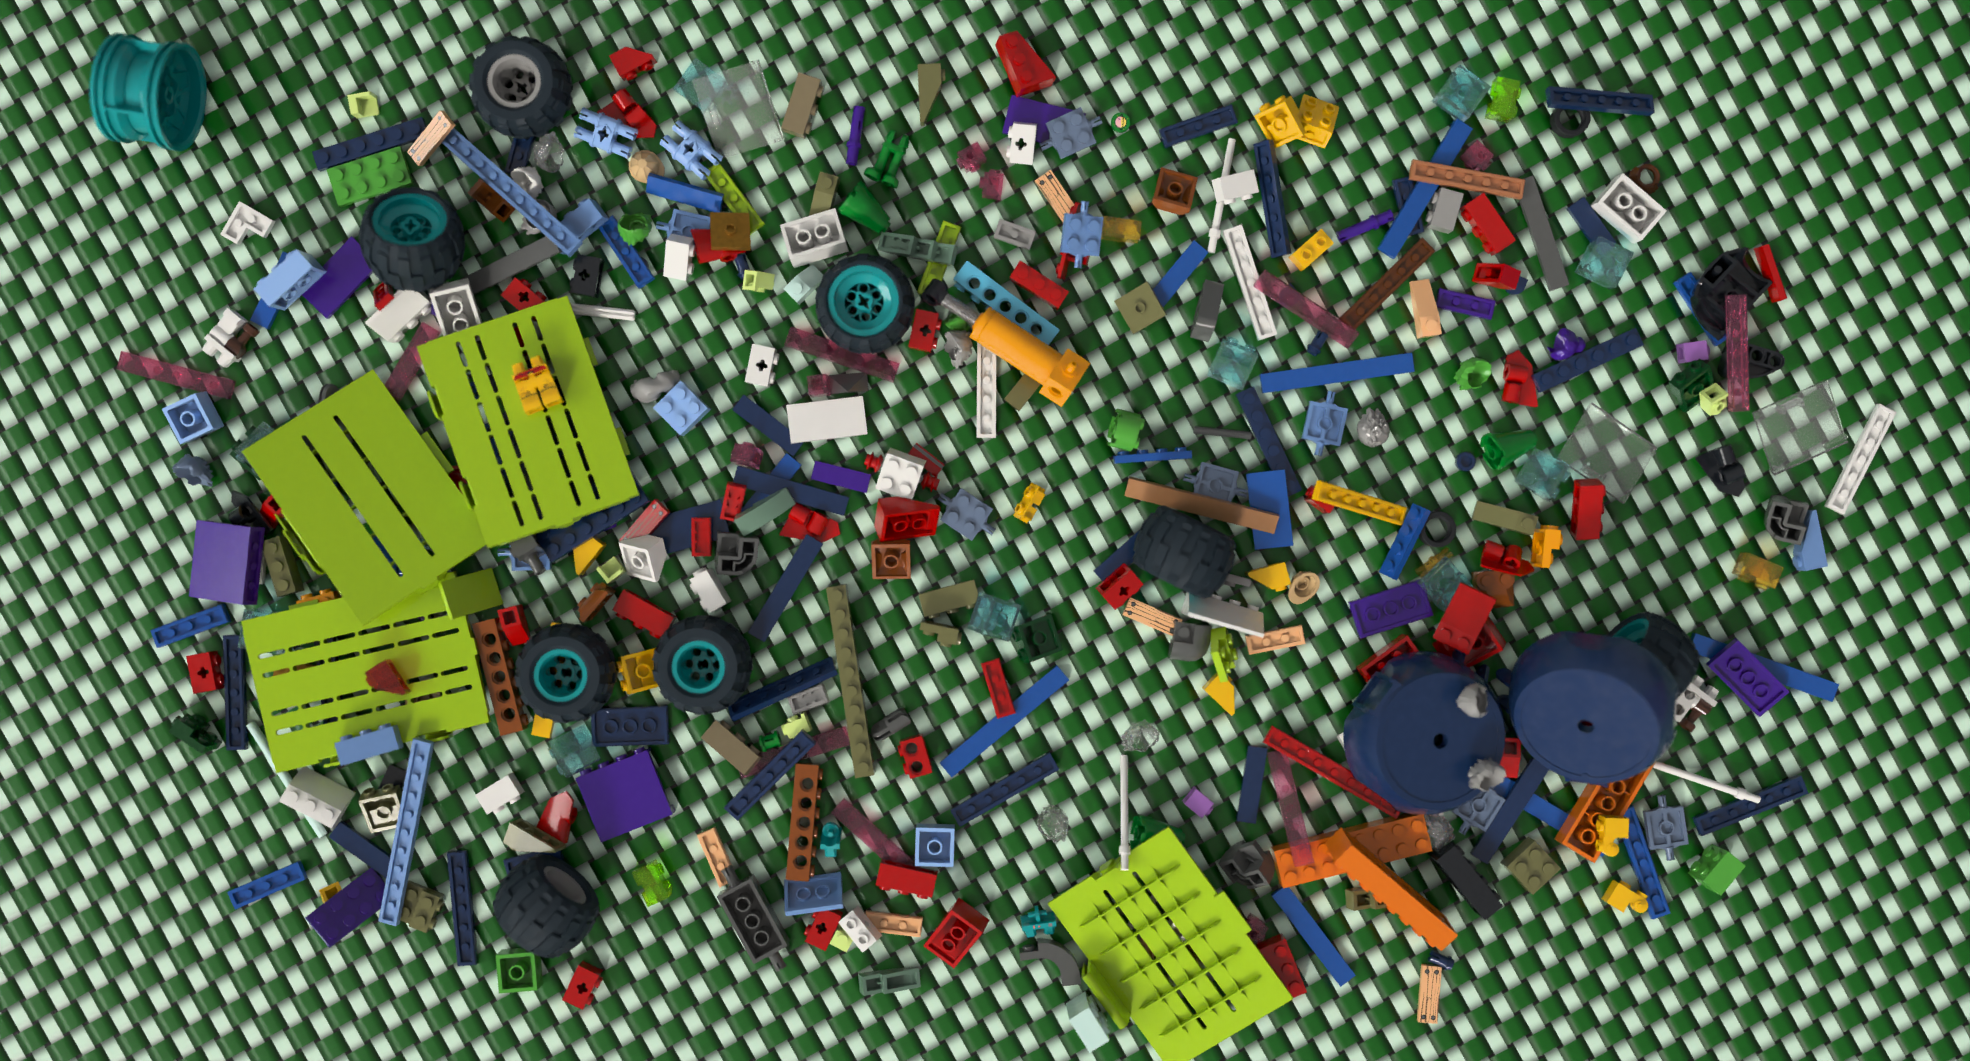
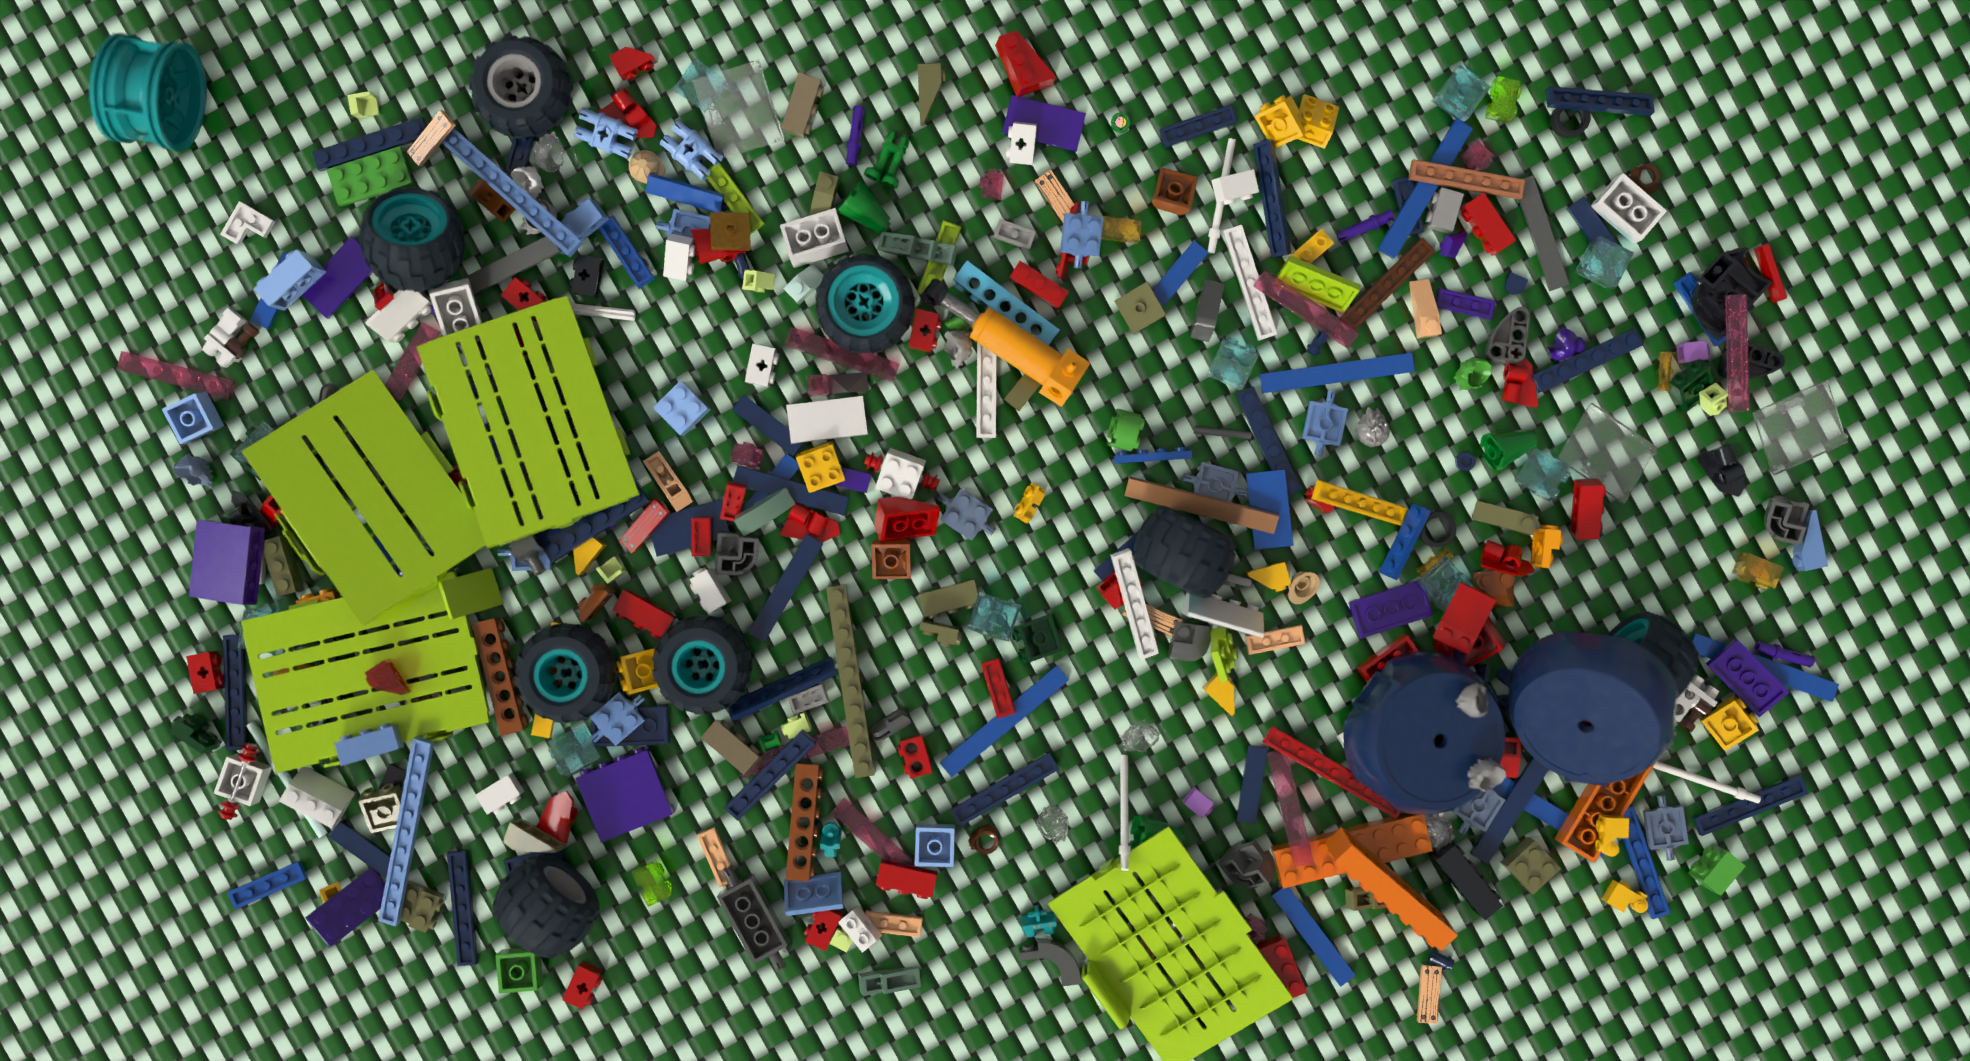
(190, 625): blue tile -> none
(241, 780): none -> white brick
(514, 624): red slope -> none
(536, 379): yellow hips -> none
(617, 718): none -> medium blue plate
(634, 227): bright green hair -> none
(644, 556): white slope -> none
(650, 389): light grey animal -> none
(668, 481): none -> light nougat slope
(820, 467): none -> yellow bracket
(932, 464): red sticker -> none
(956, 933): red slope -> none
(971, 158): clear pink brick -> none
(984, 829): none -> reddish brown piece
(1070, 133): sand blue plate -> none
(1087, 1021): light aqua brick -> none
(1134, 603): none -> white plate
(1319, 284): none -> lime plate
(1452, 244): none -> dark purple piece
(1496, 275): red slope -> none
(1503, 339): none -> dark grey beam
(1664, 371): none -> clear yellow pin
(1730, 723): none -> yellow plate
(1776, 651): none -> dark purple pin
(1860, 459): white tile -> none

